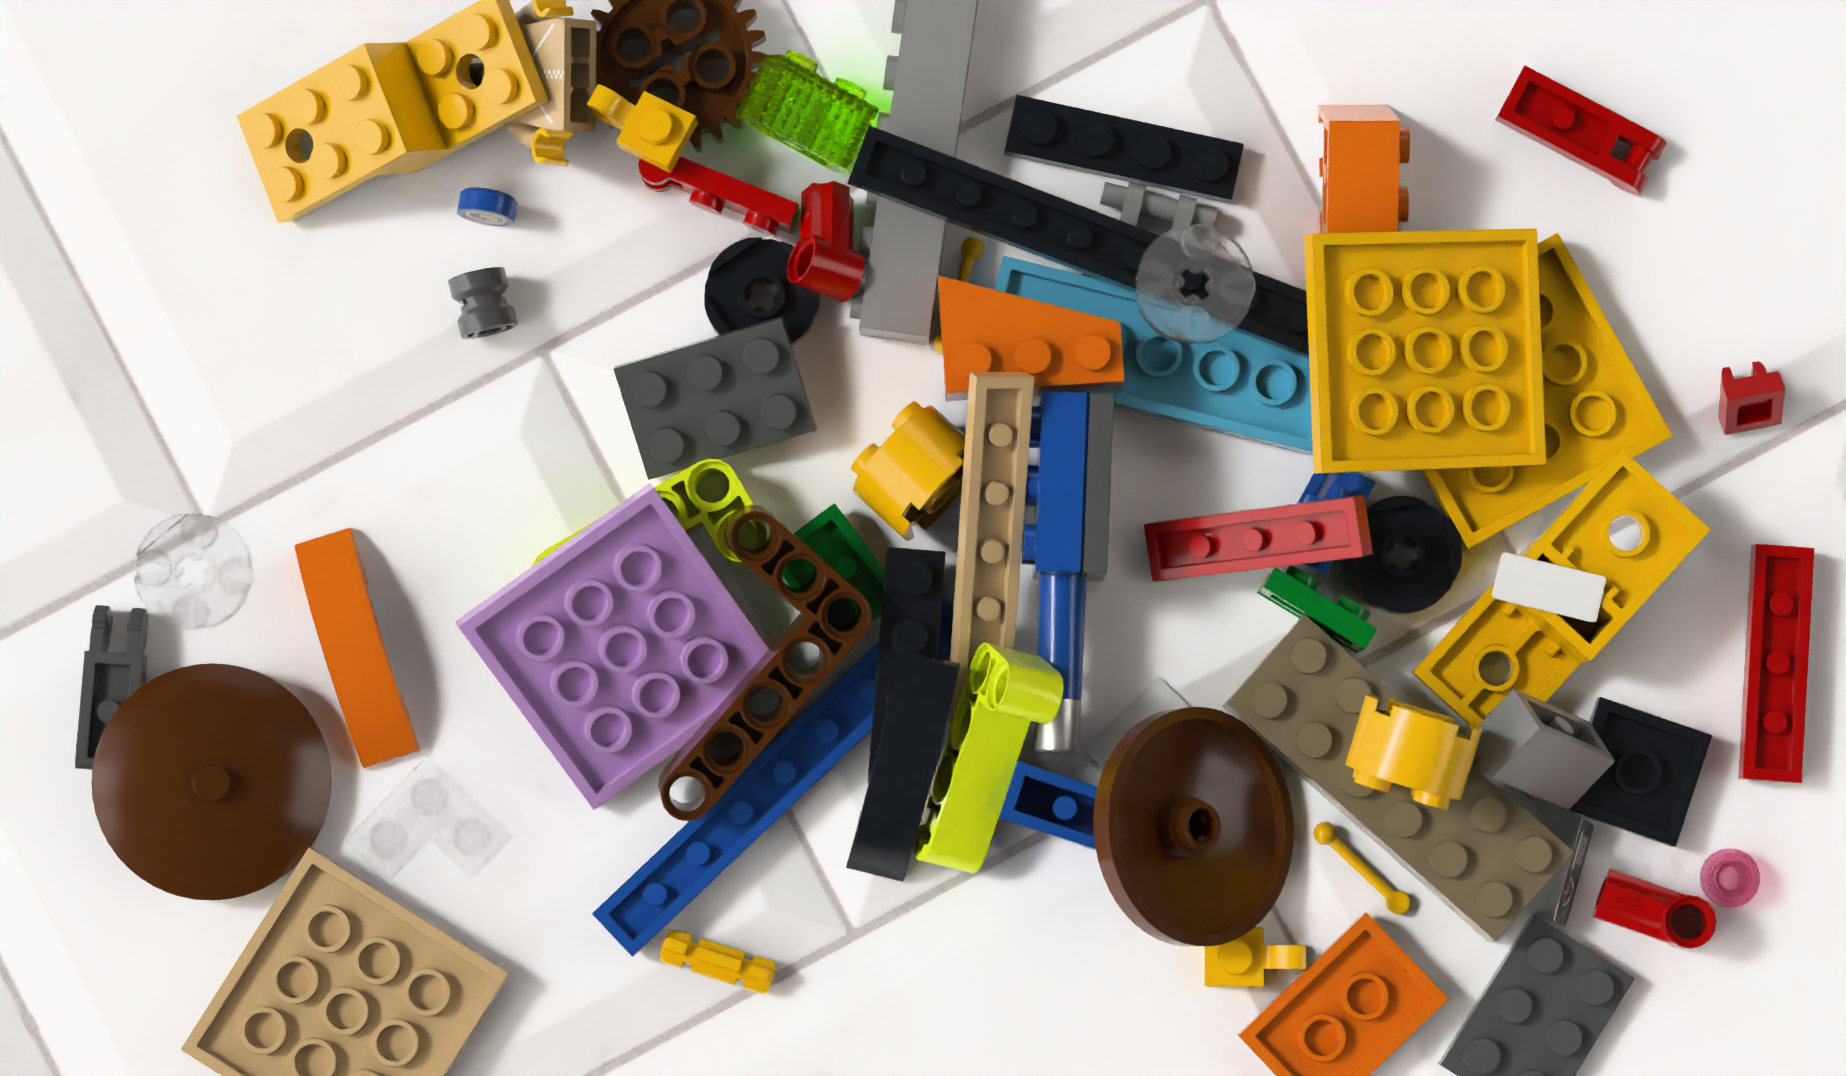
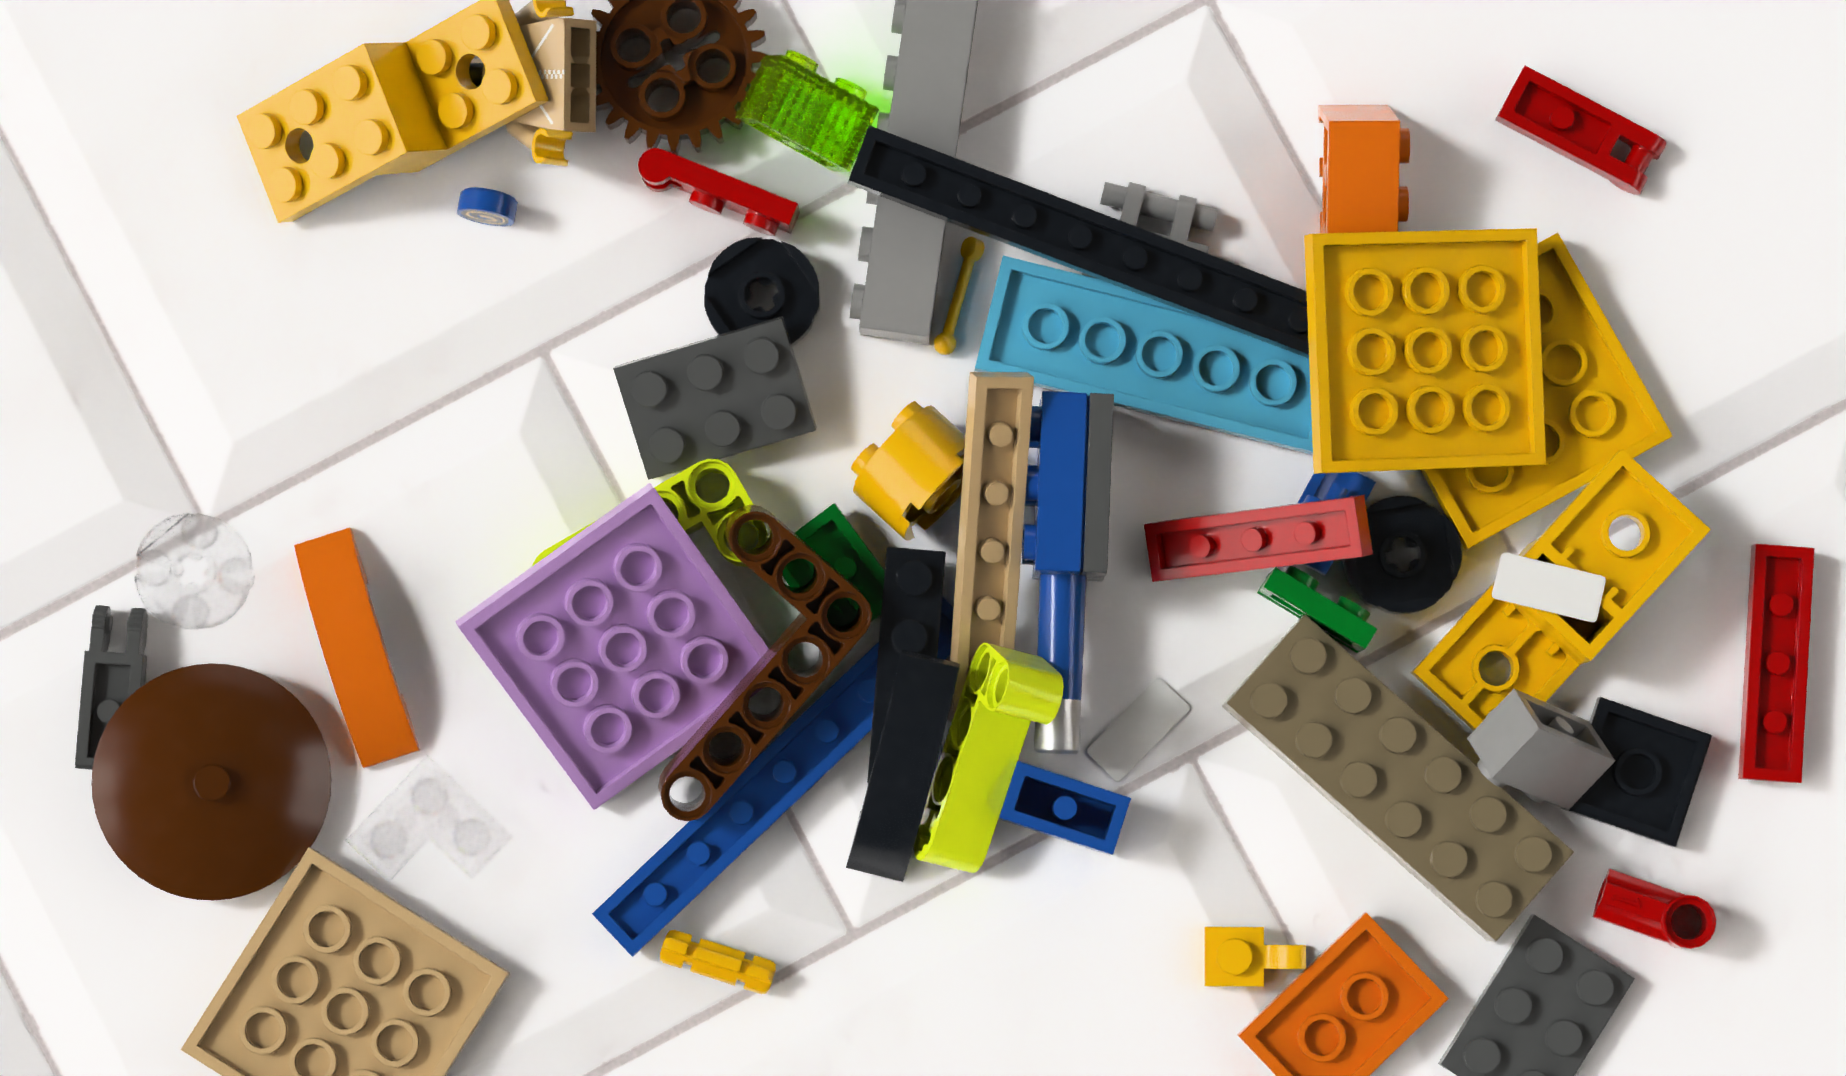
(483, 307): dark grey wheel -> none
(650, 130): yellow plate -> none
(824, 253): red piece -> none
(1018, 334): orange wedge -> none
(1123, 149): black plate -> none
(1193, 827): reddish brown dish -> none
(1198, 250): clear plate -> none
(1396, 901): yellow hinge -> none
(1412, 750): yellow brick -> none
(1573, 872): black sticker -> none
(1747, 878): clear pink plate -> none
(1750, 400): red tile -> none

